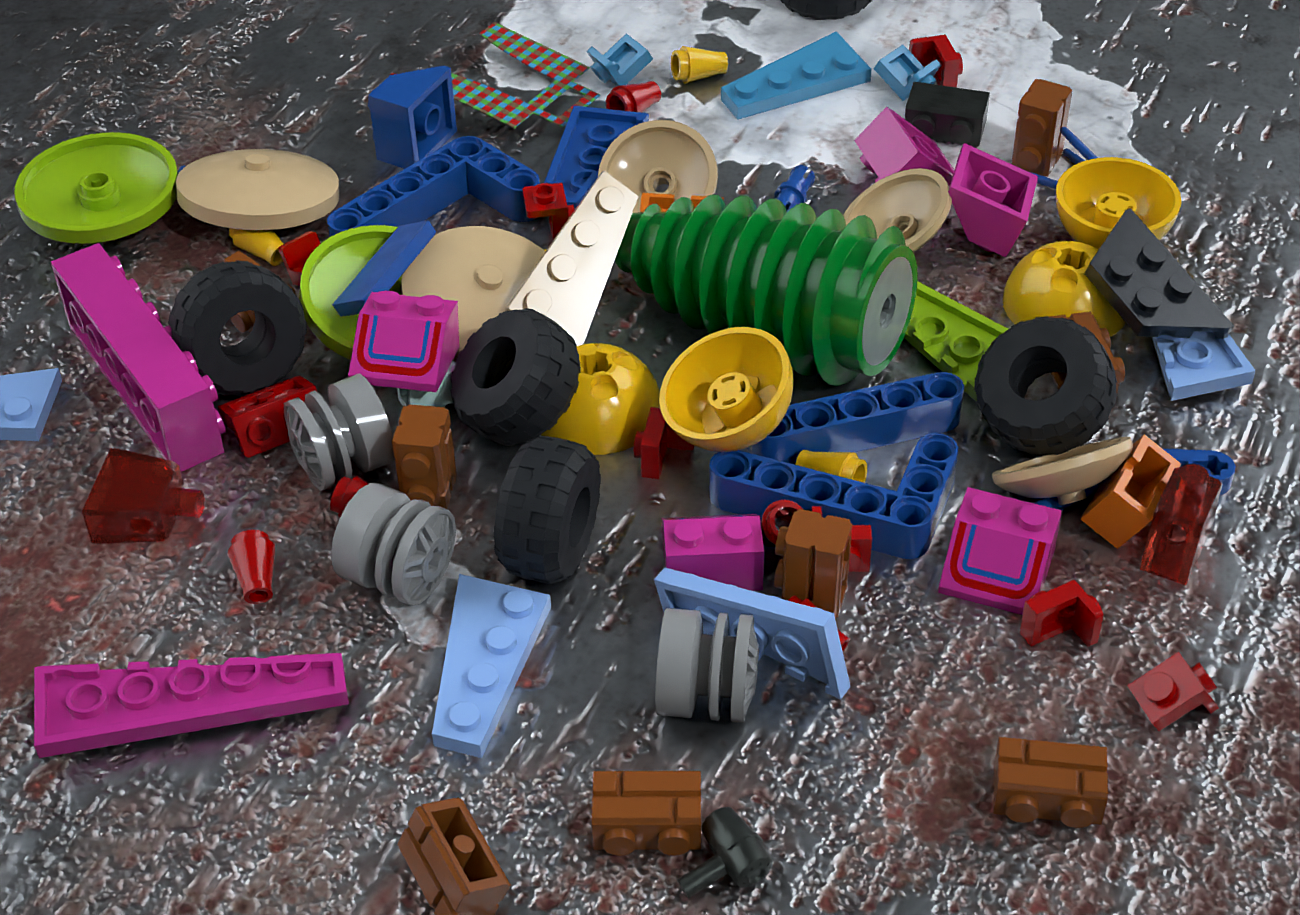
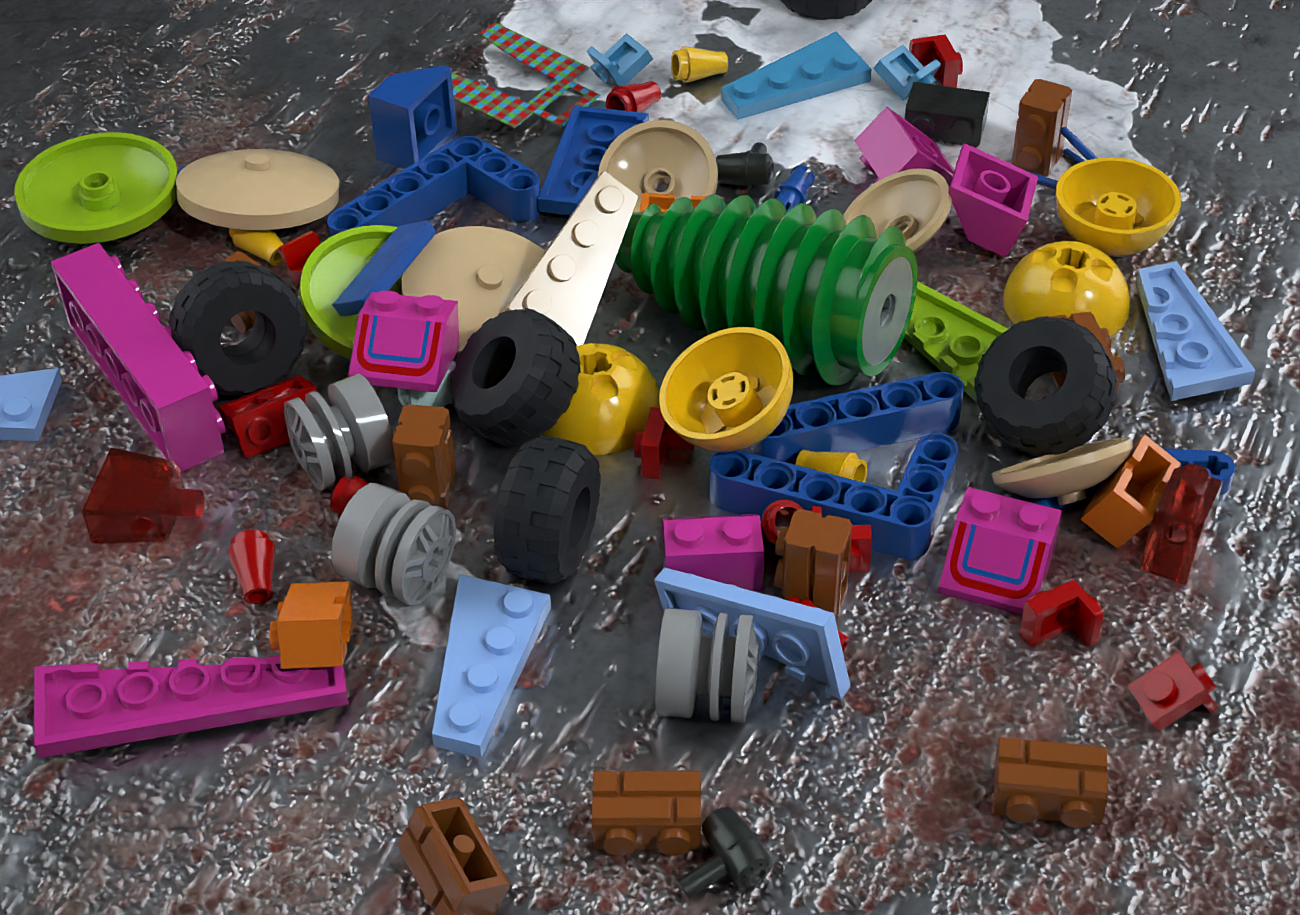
(313, 625): none -> orange brick
(549, 201): red bracket -> none
(746, 168): none -> pearl dark grey piece
(1151, 285): black wing -> none

